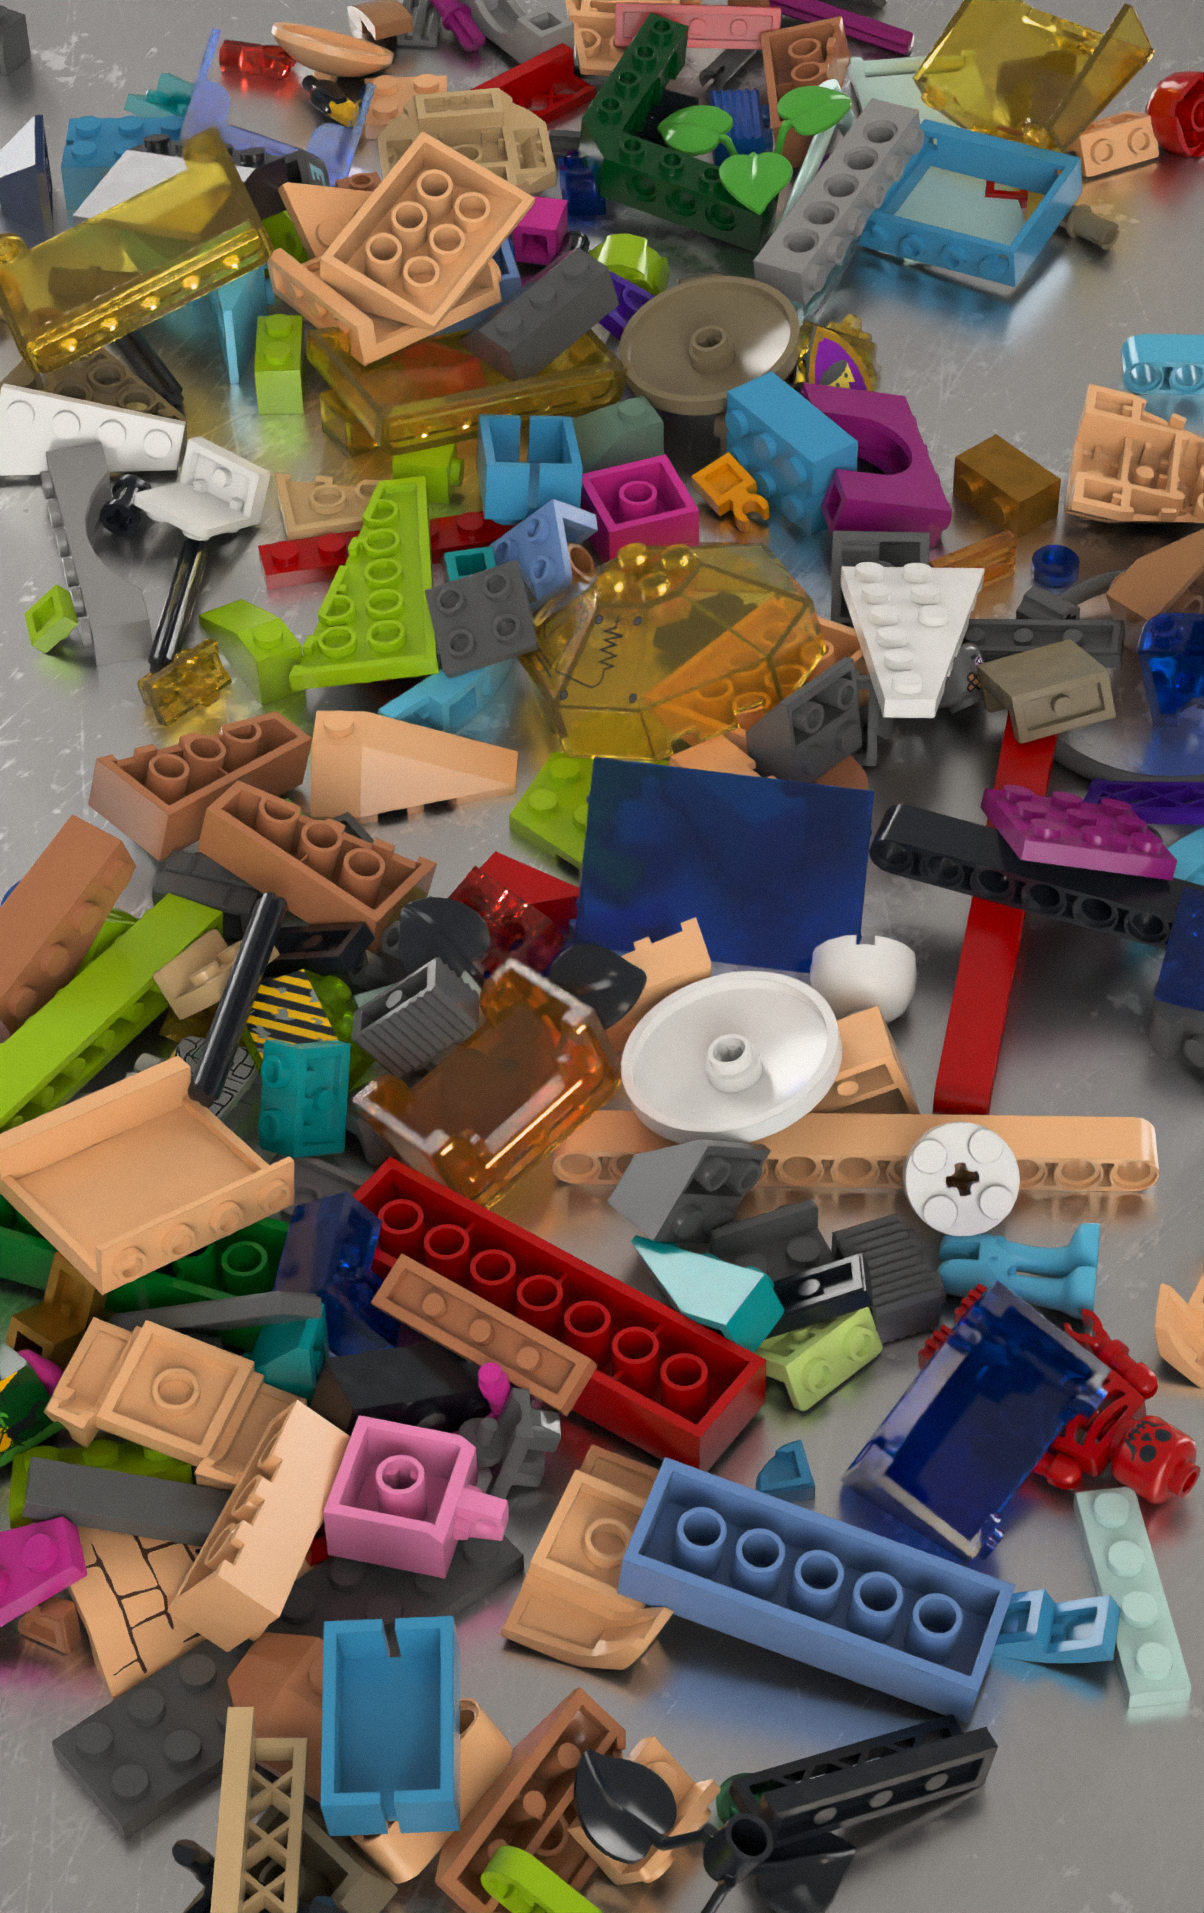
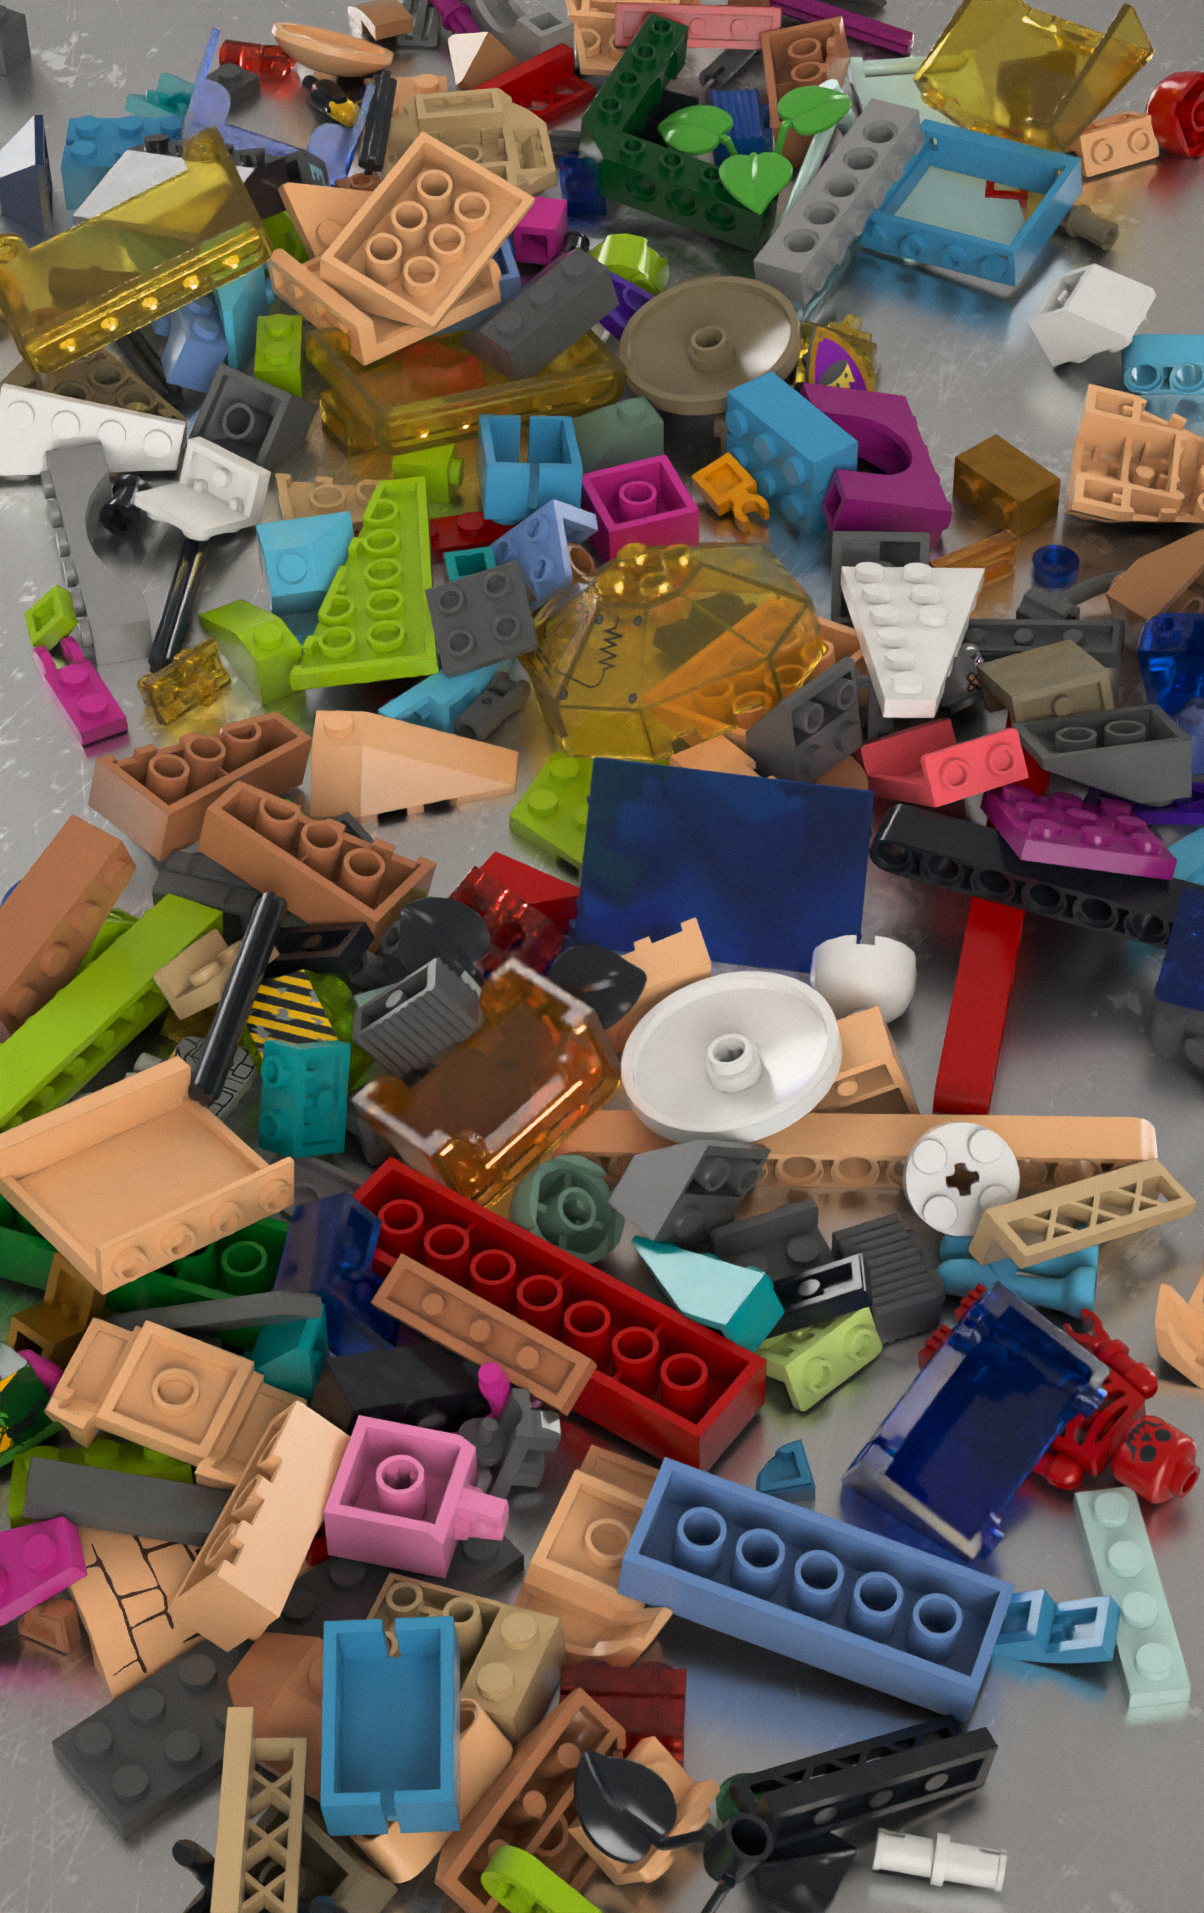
(80, 694): none -> dark pink hinge
(194, 343): none -> medium blue arch
(237, 81): none -> dark grey plate
(253, 418): none -> dark grey slope
(302, 559): none -> medium azure slope
(377, 124): none -> black axle
(478, 58): none -> medium nougat slope
(492, 707): none -> dark grey bar
(506, 1651): none -> tan slope
(568, 1207): none -> sand green cylinder
(641, 1699): none -> clear red brick
(932, 770): none -> coral panel
(940, 1859): none -> white pin
(1089, 314): none -> white slope
(1109, 1203): none -> tan fence
(1120, 751): none -> dark grey slope

